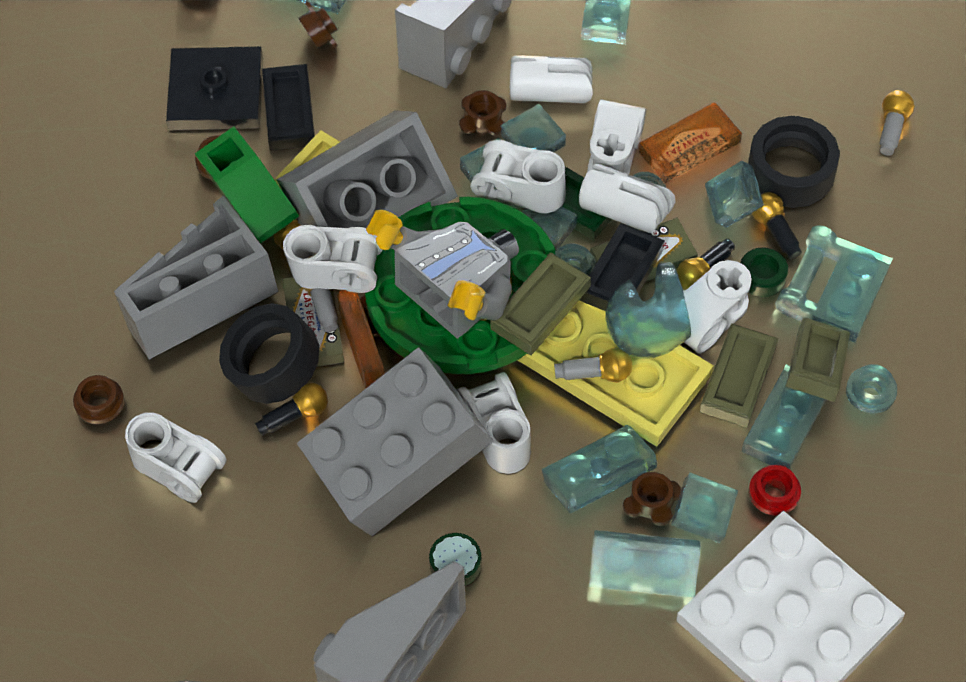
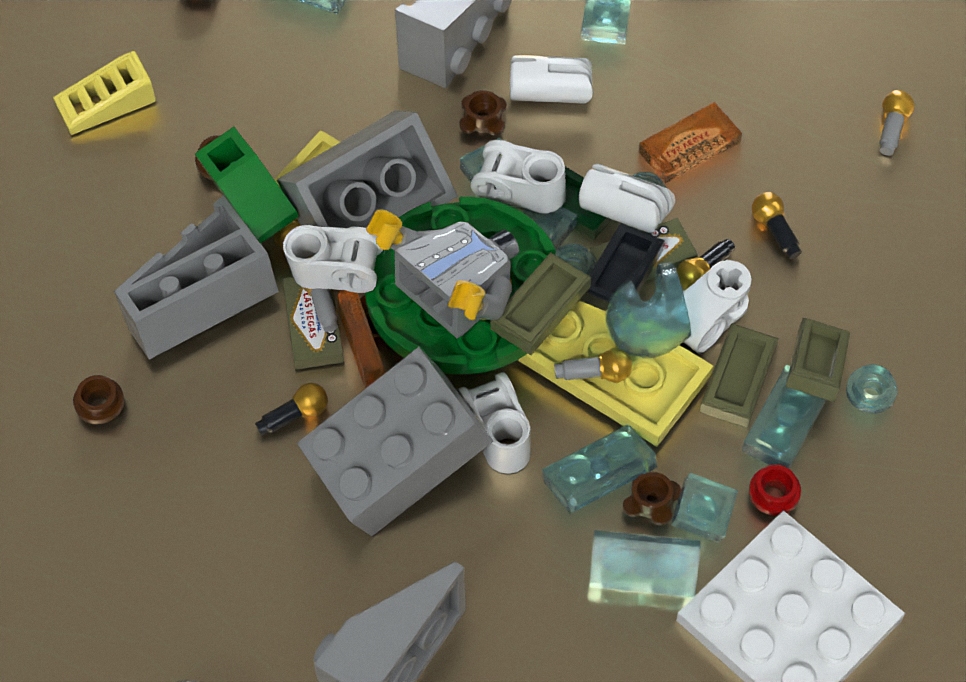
(111, 76): none -> light yellow slope
(179, 461): white piece -> none
(215, 88): black plate -> none
(288, 106): black tile -> none
(291, 371): black tyre -> none
(318, 26): reddish brown plate -> none
(459, 549): light aqua tile -> none
(534, 130): clear light blue plate -> none
(616, 135): white piece -> none
(734, 194): clear light blue plate -> none
(767, 271): dark green tile -> none
(799, 133): black tyre -> none
(850, 287): clear light blue plate -> none

